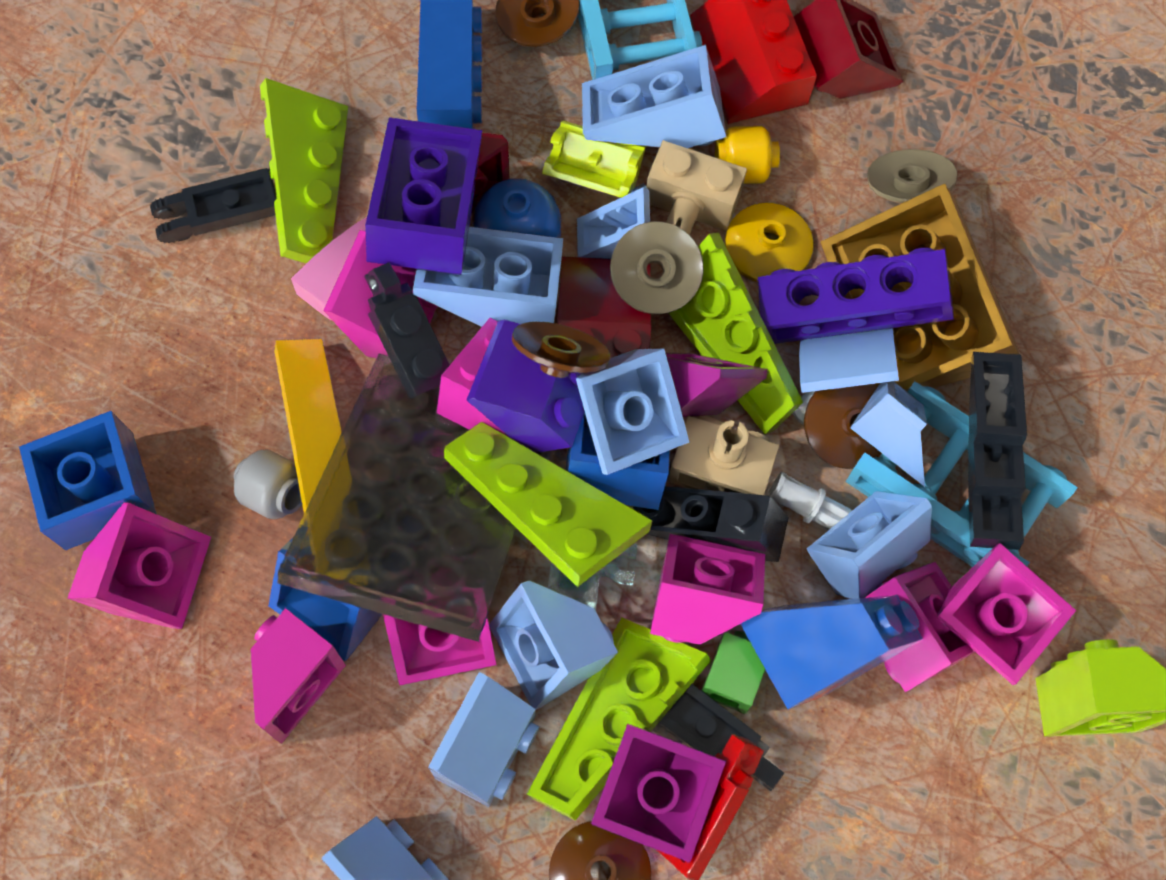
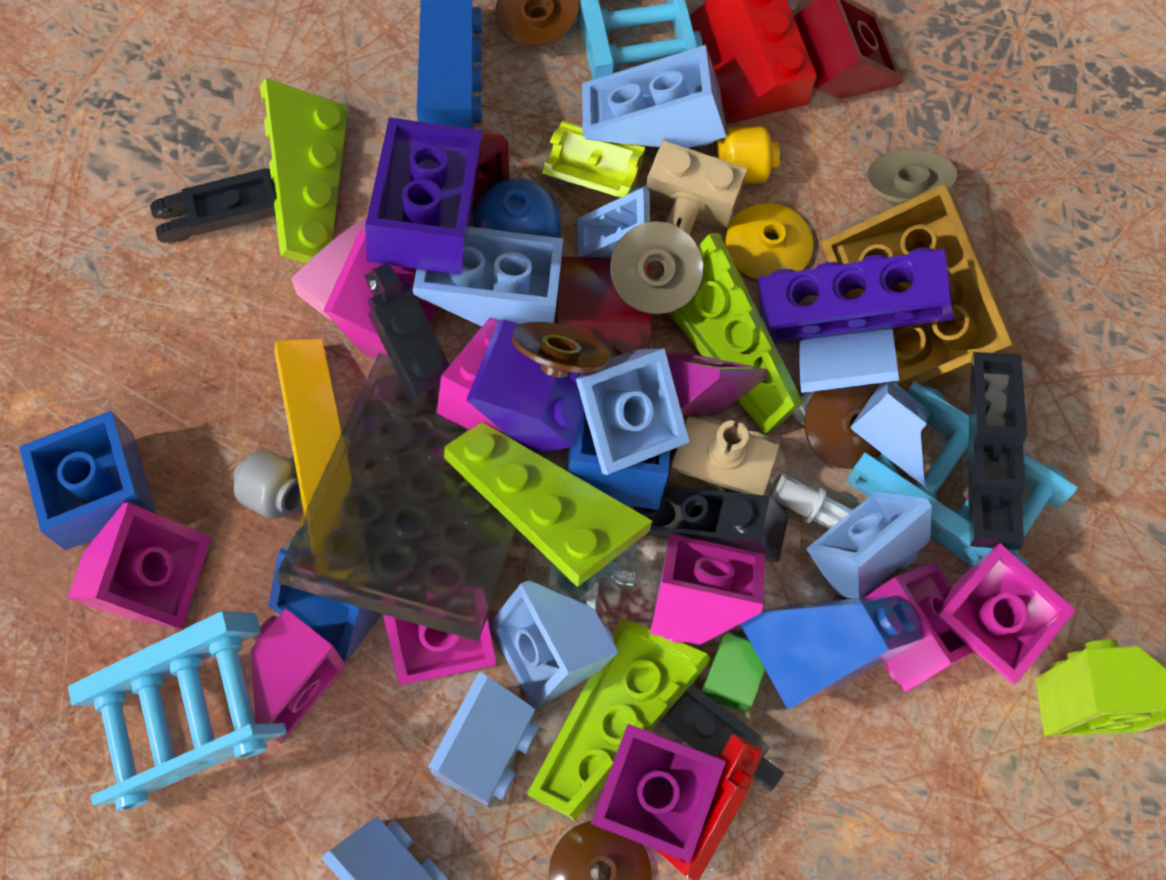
(144, 675): none -> medium azure fence

